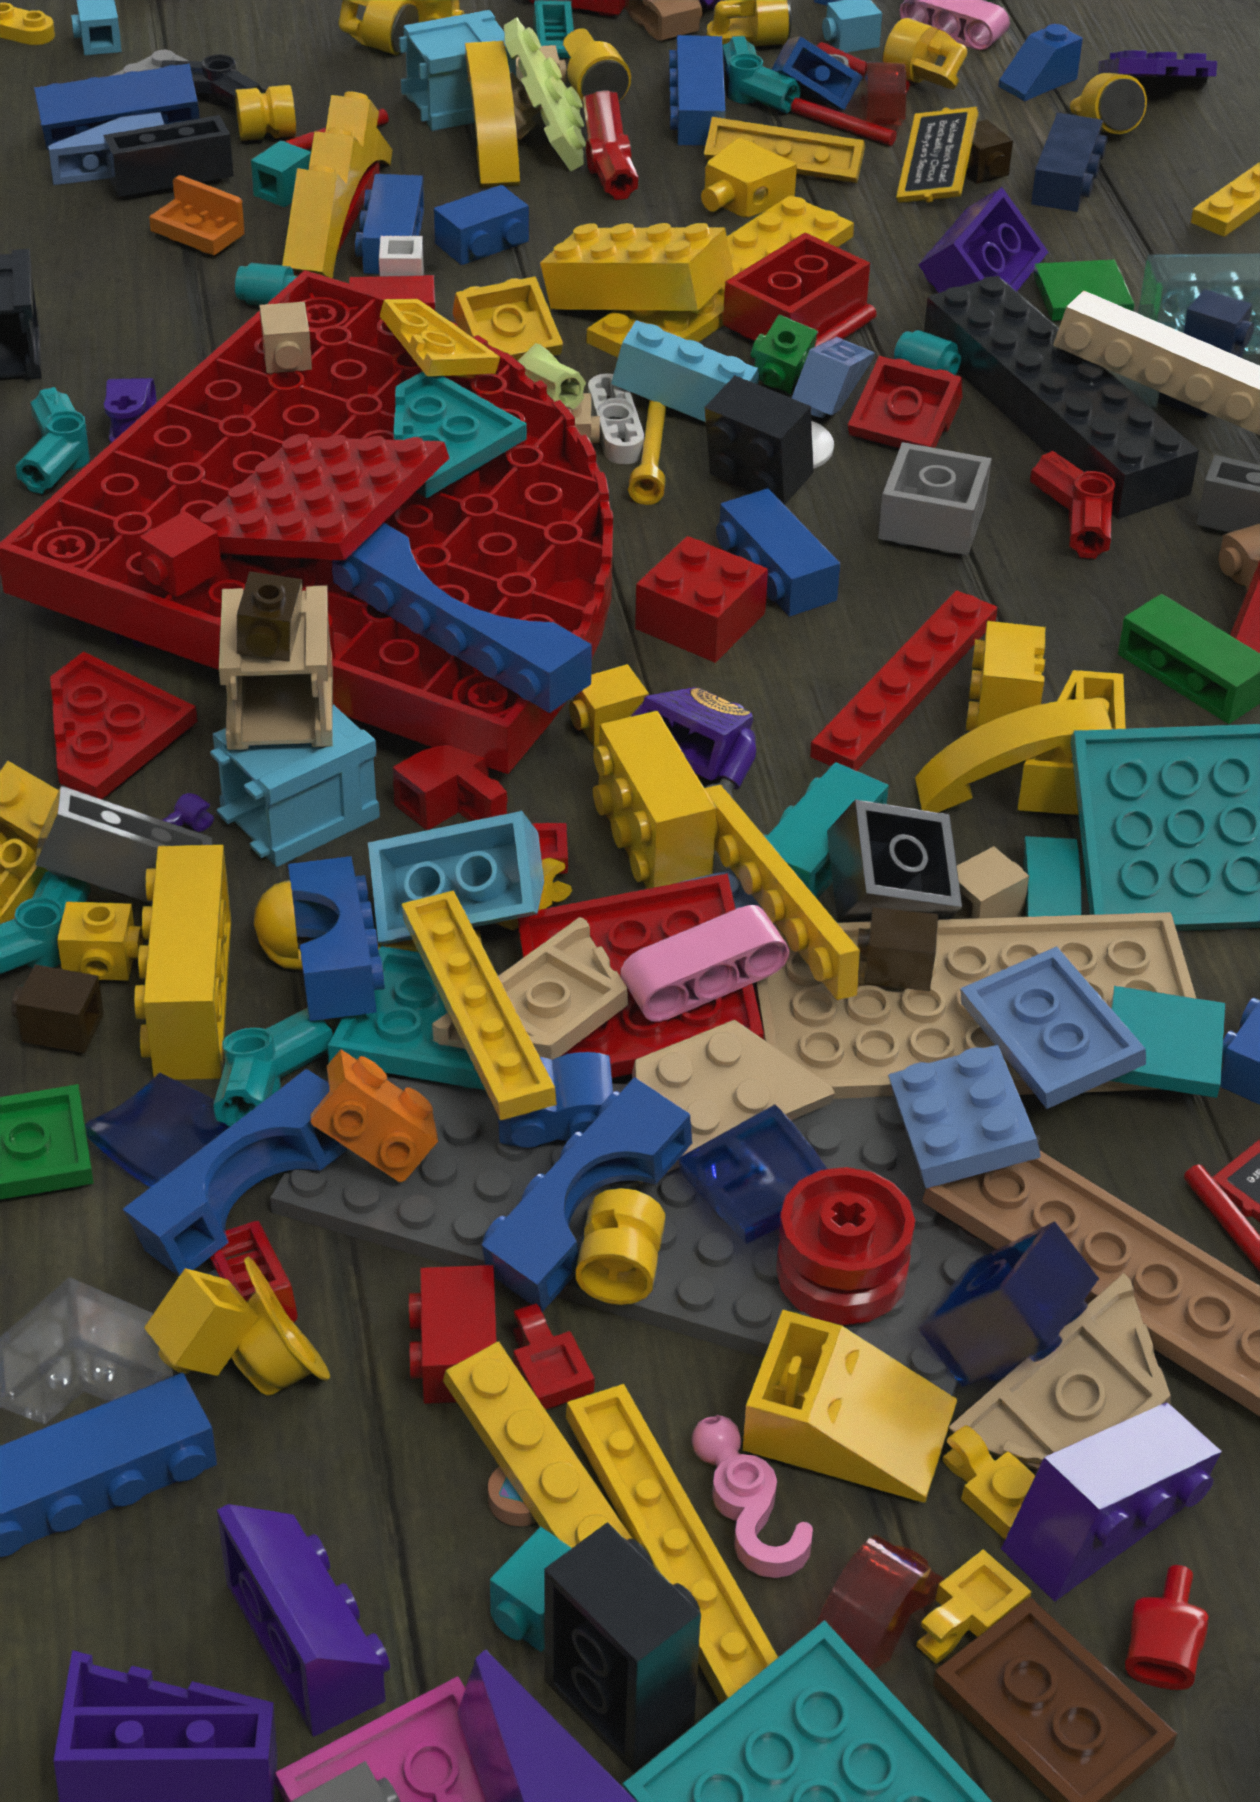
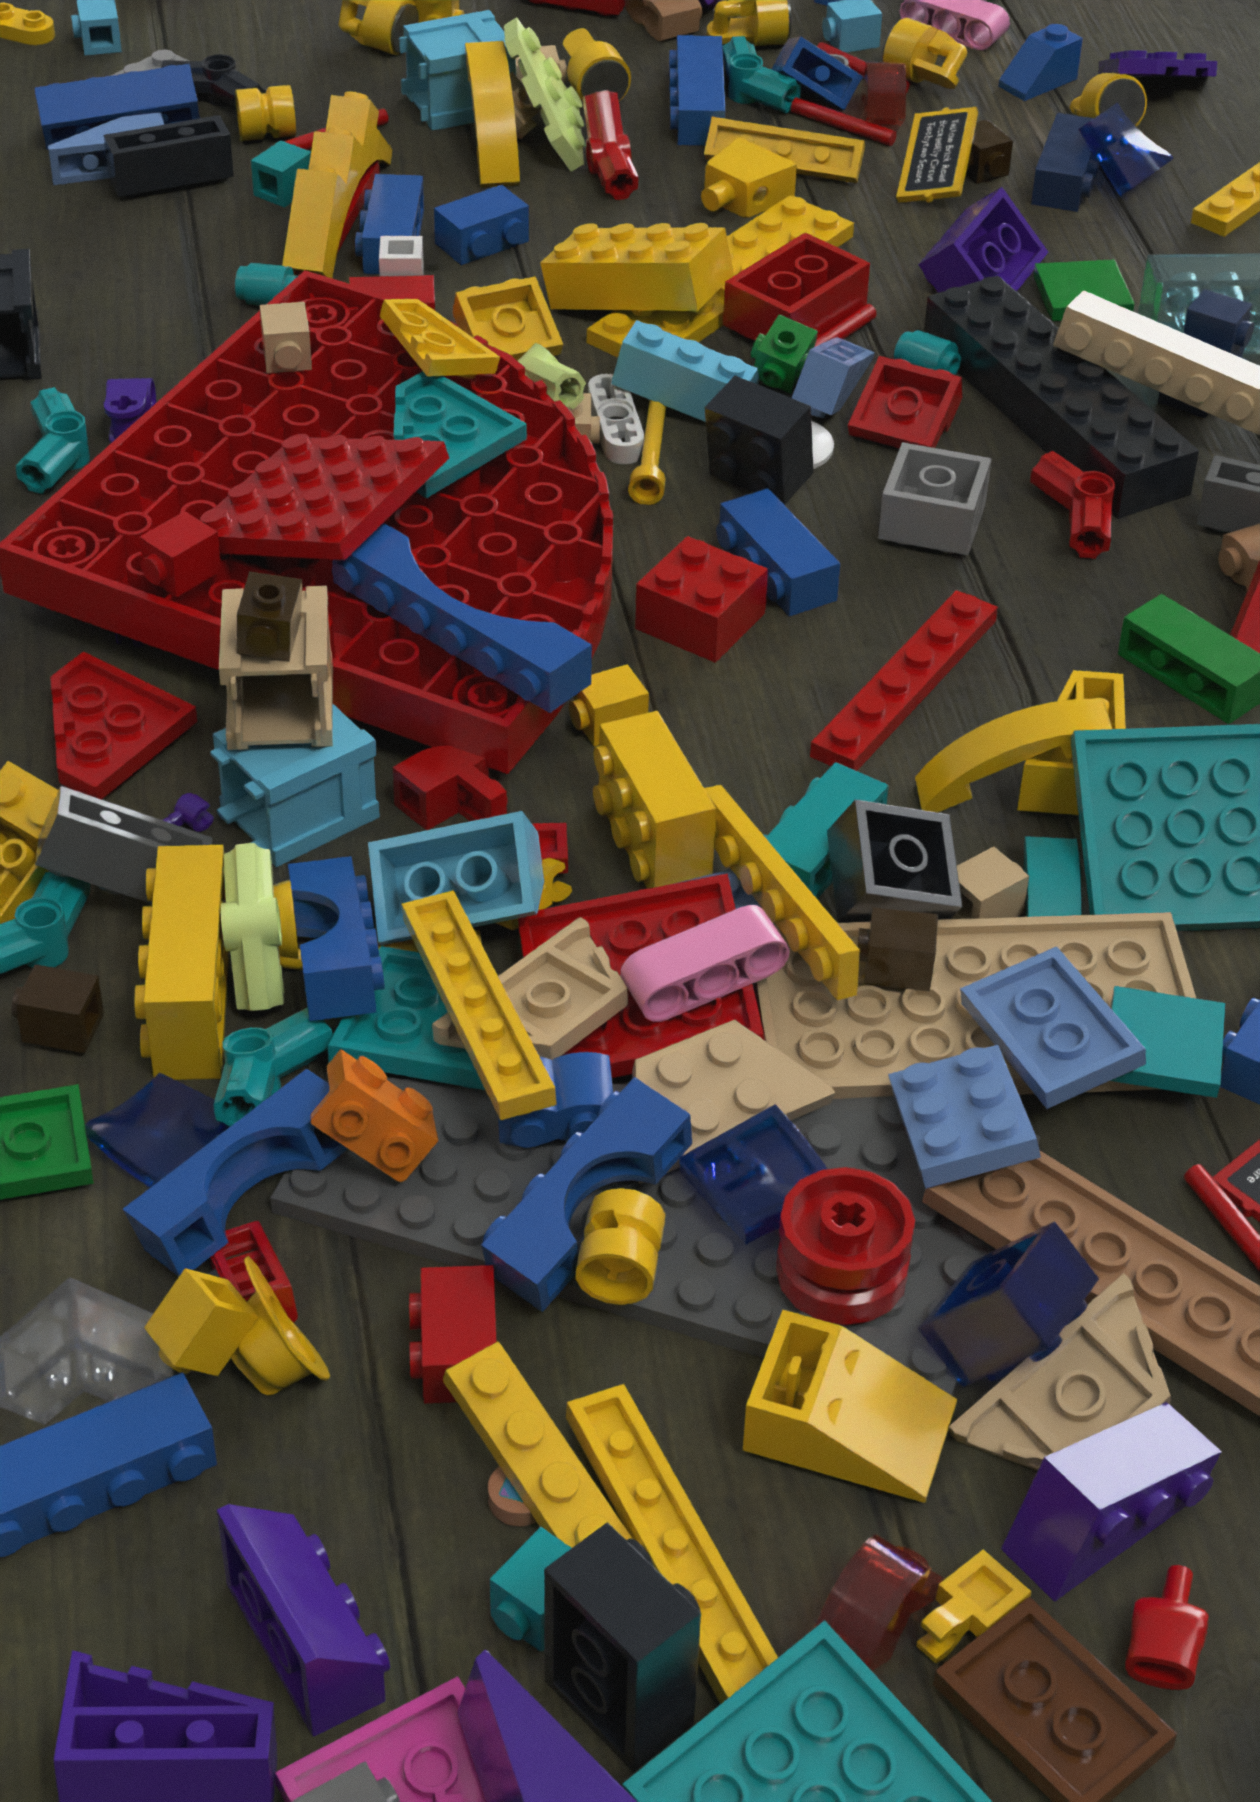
(99, 939): yellow brick -> none
(200, 216): orange bracket -> none
(252, 927): none -> yellowish green piece
(549, 1363): red plate -> none
(553, 23): teal slope -> none
(709, 733): dark purple torso -> none
(746, 1493): bright pink piece -> none
(992, 1487): yellow plate -> none
(1009, 672): yellow wedge -> none
(1122, 149): none -> clear blue plate

